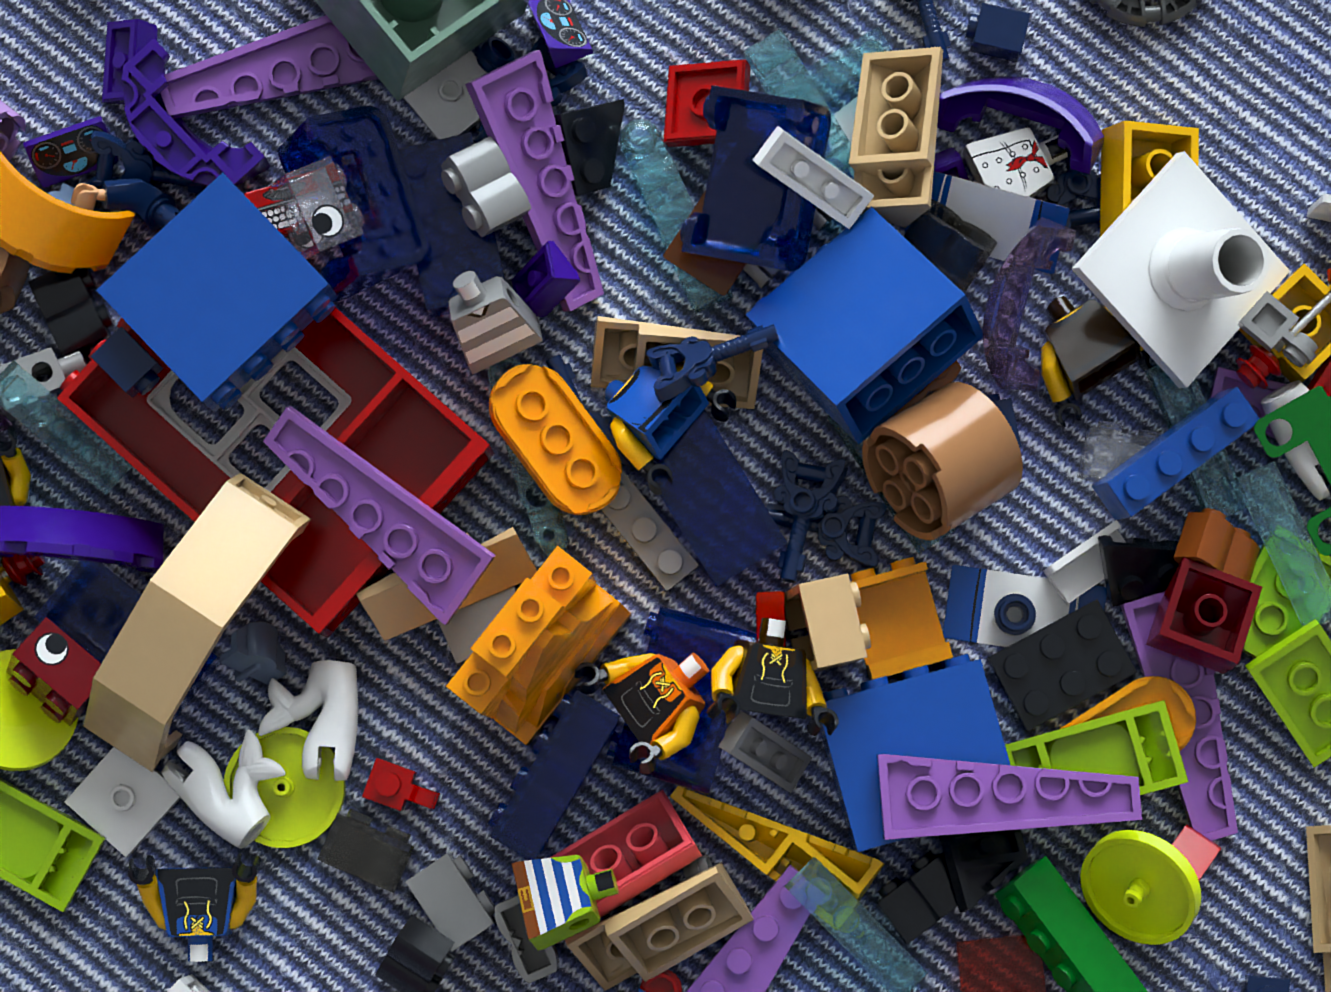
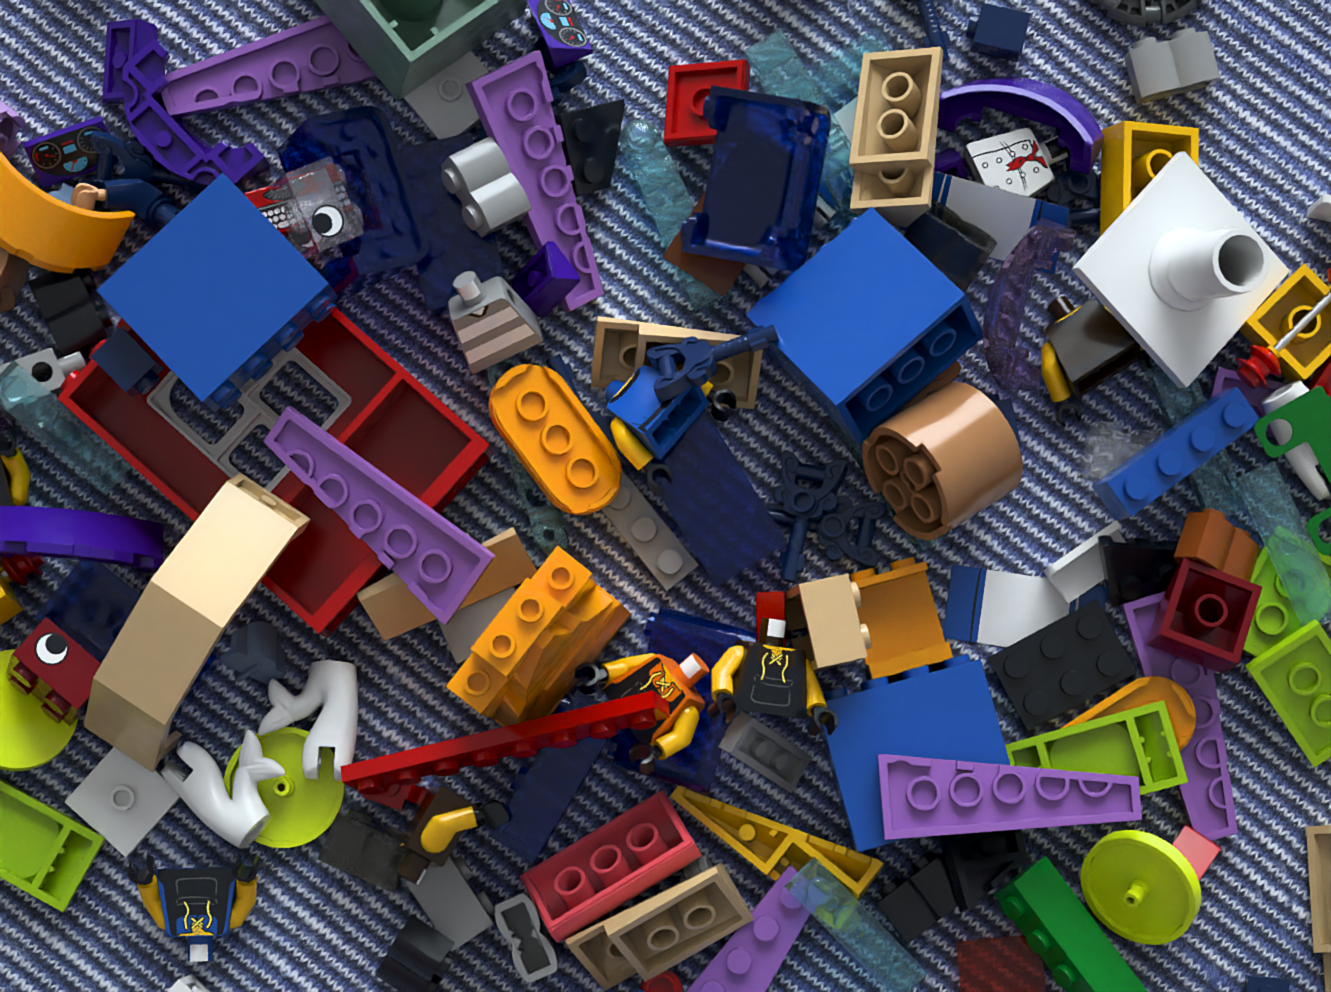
(438, 828): none -> torso
(493, 54): dark blue plate -> none
(515, 740): none -> red plate
(560, 897): torso -> none
(813, 177): white plate -> none
(1024, 605): dark blue plate -> none
(1171, 65): none -> light grey brick
(1270, 322): light grey plate -> none

